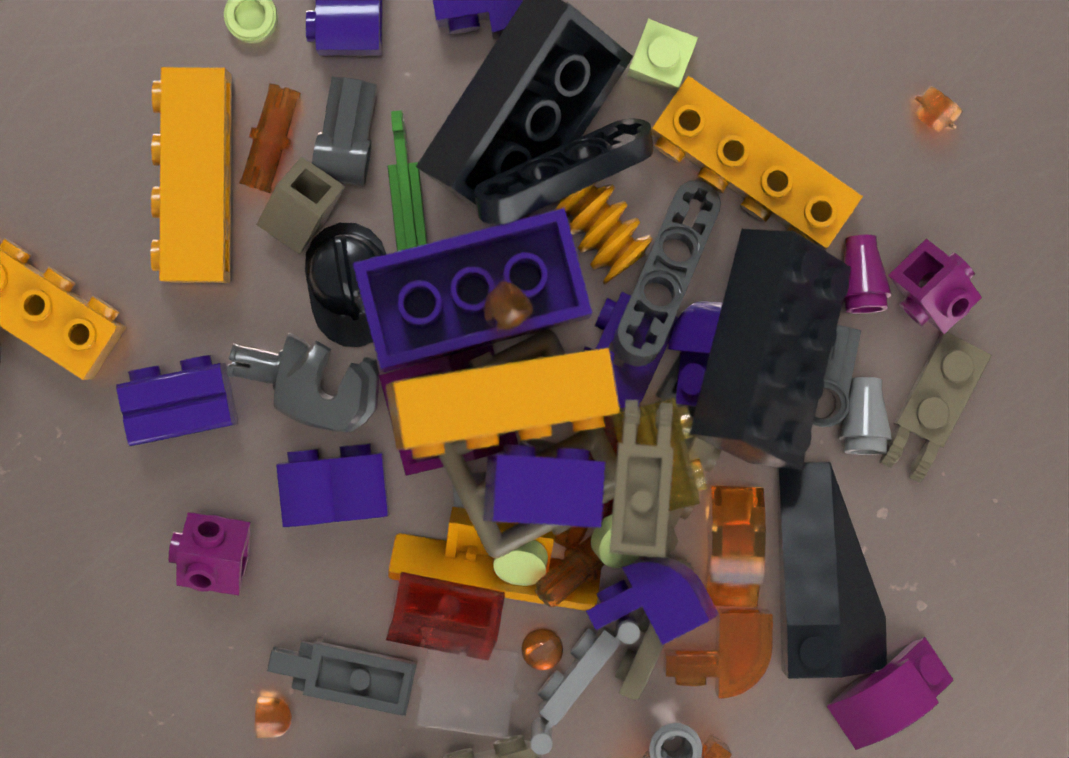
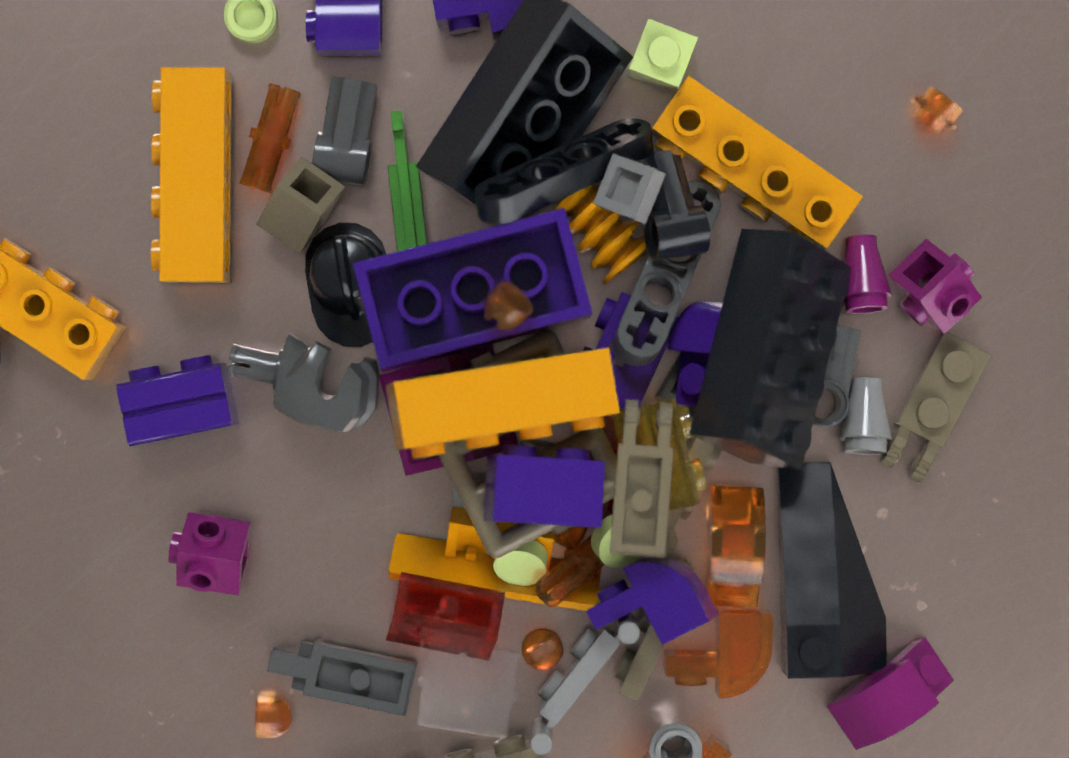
(333, 487): dark purple brick -> none
(629, 188): none -> light grey plate
(674, 222): none -> black piece

